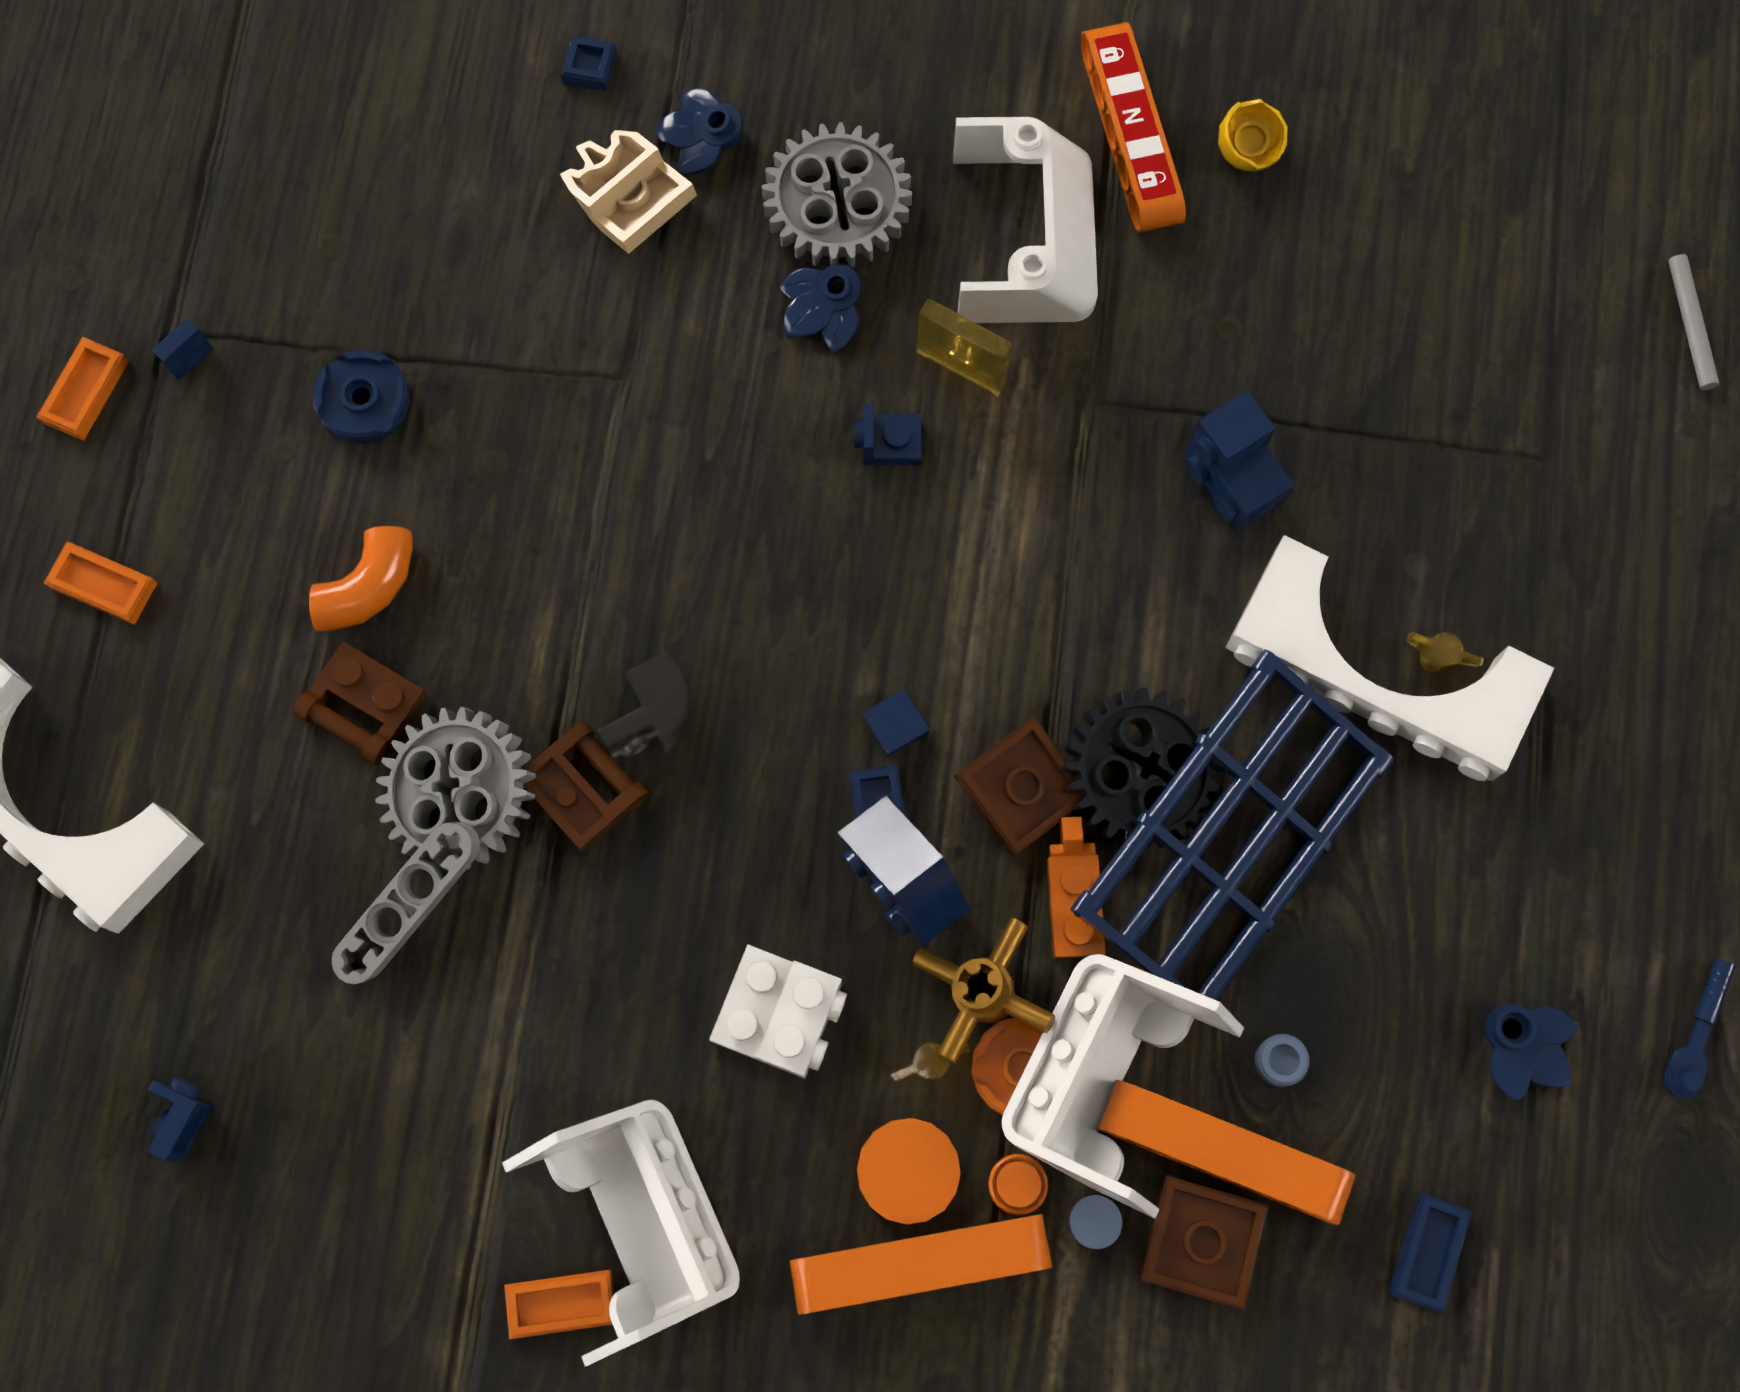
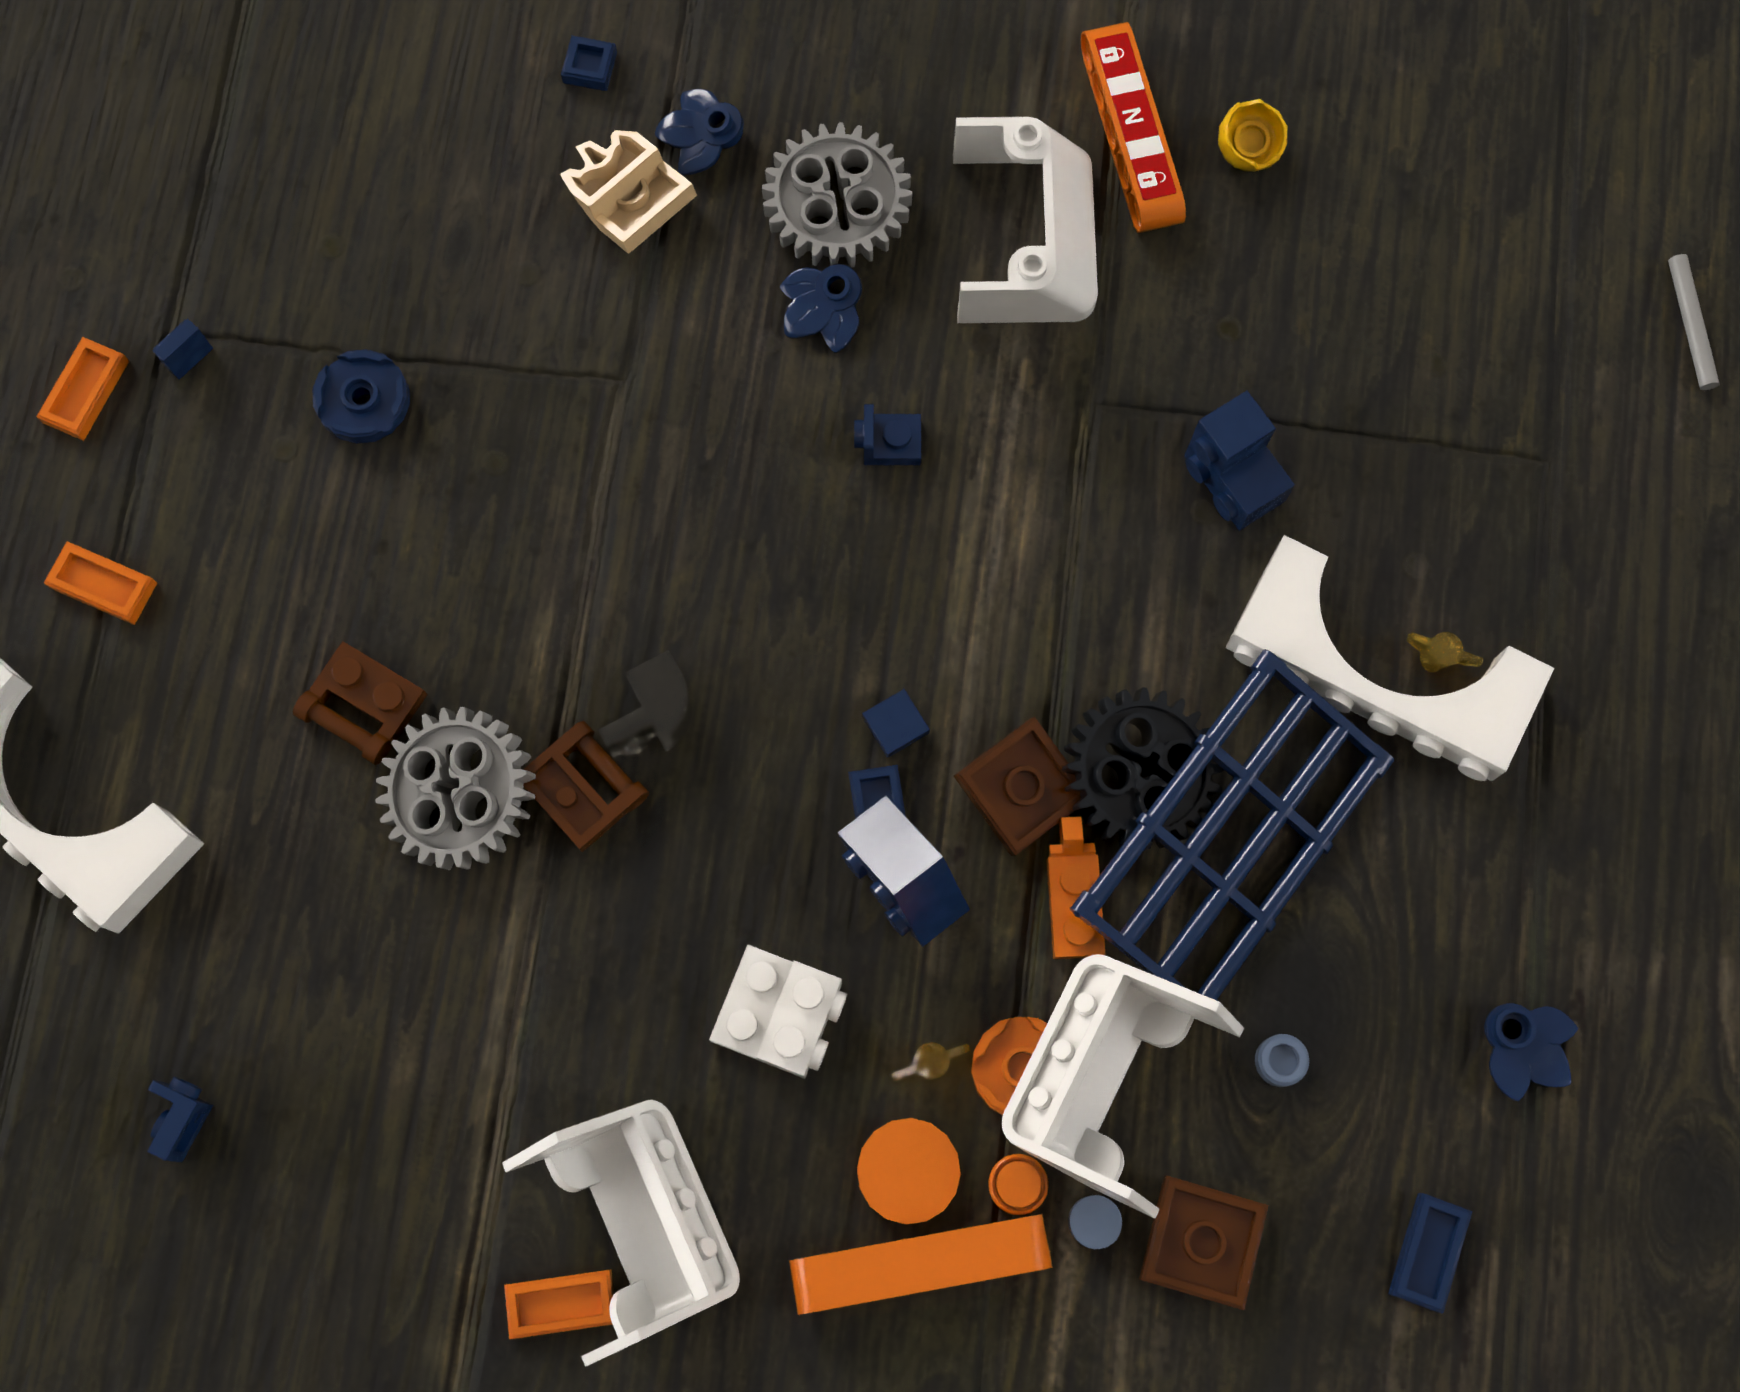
(368, 587): orange cylinder -> none
(403, 900): light grey beam -> none
(963, 347): clear yellow tile -> none
(984, 1009): pearl gold bar -> none
(1227, 1152): orange beam -> none
(1688, 1064): dark blue piece -> none

